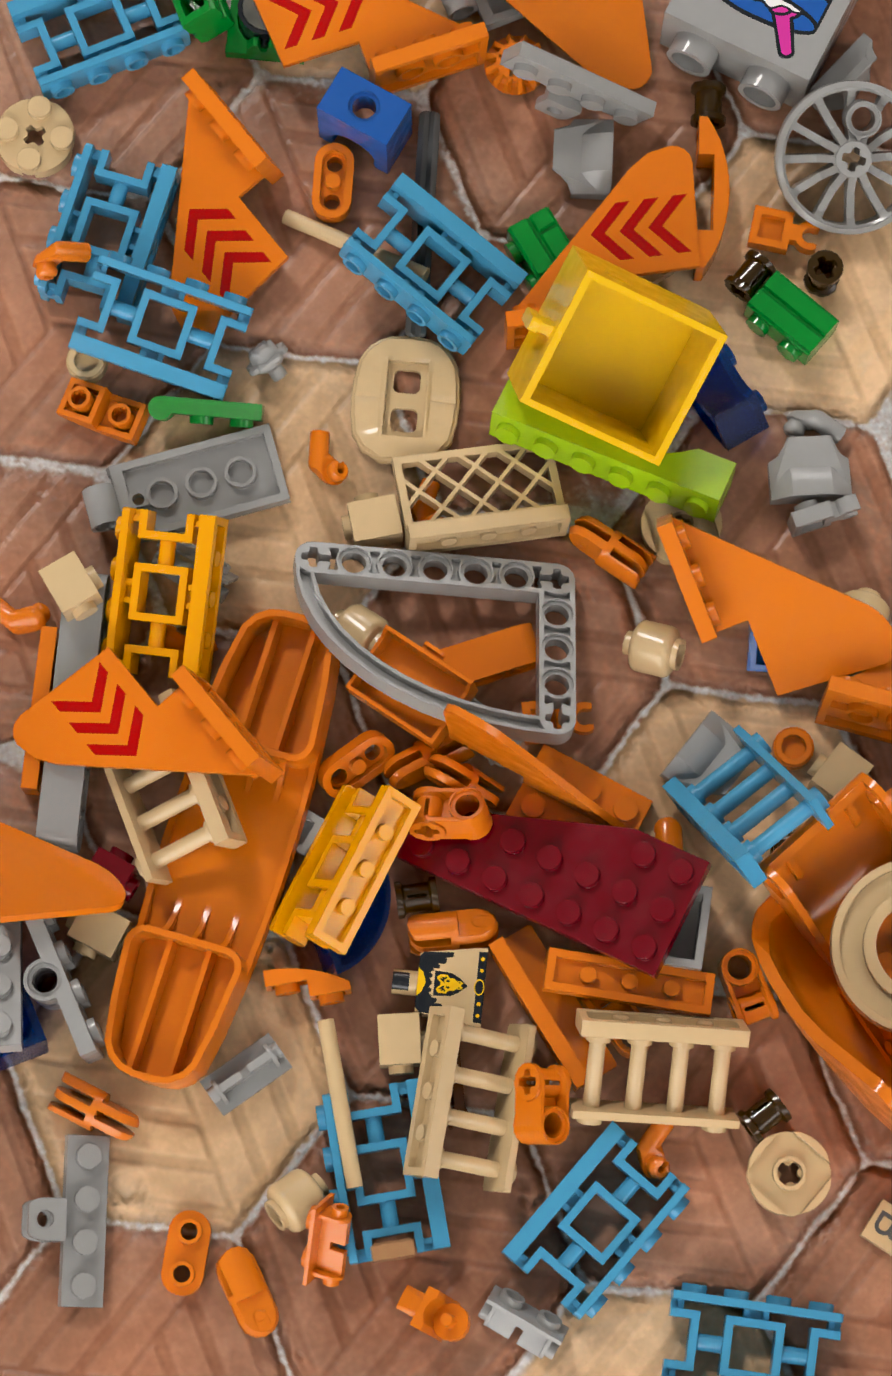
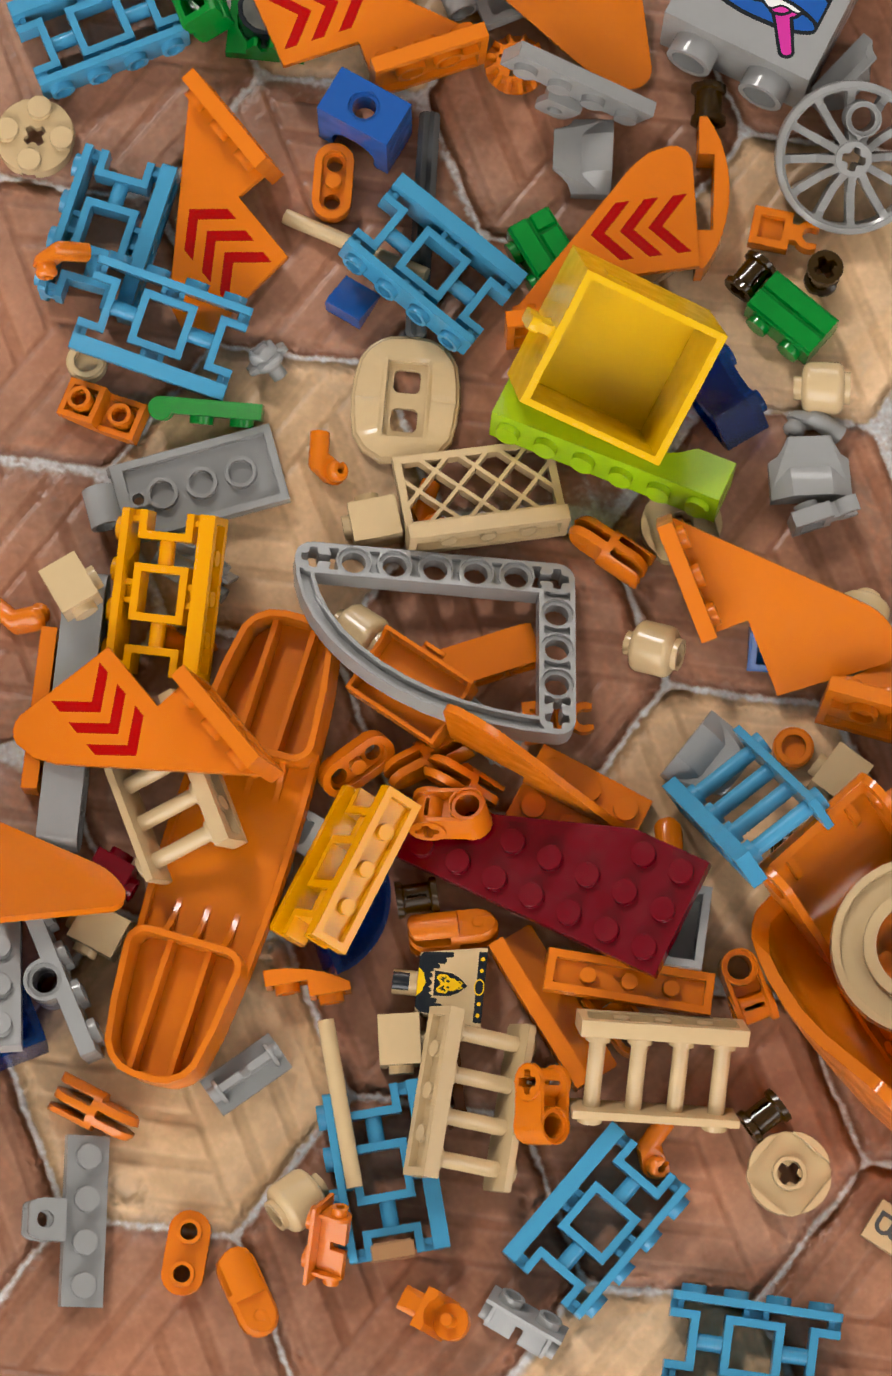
(352, 302): none -> blue slope
(823, 387): none -> tan head

